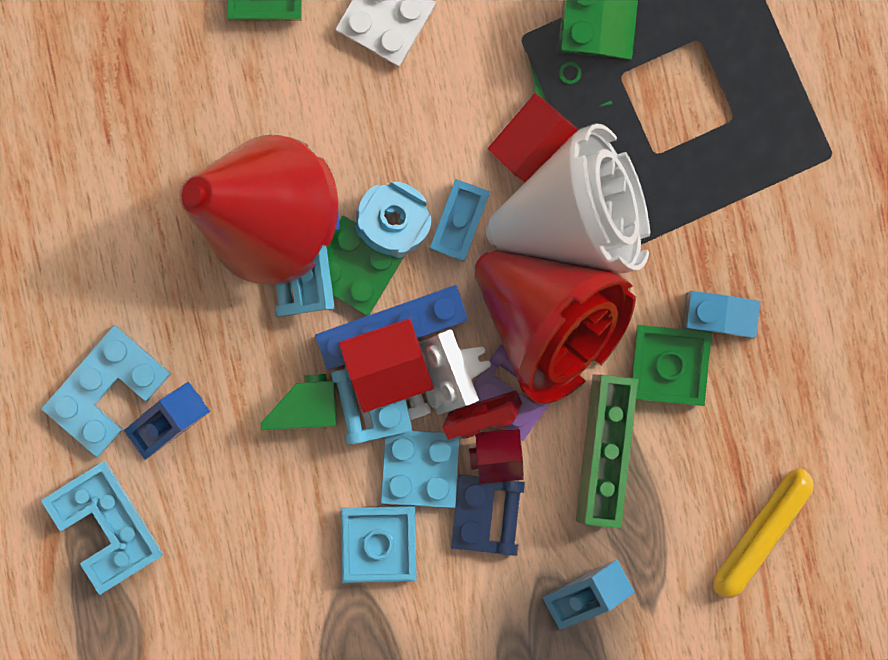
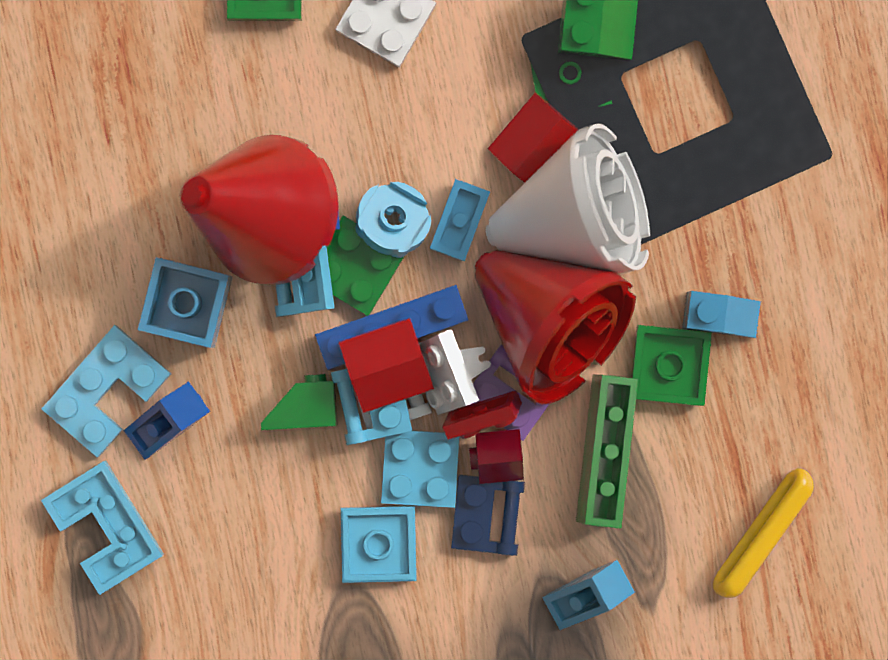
(185, 303): none -> dark azure brick

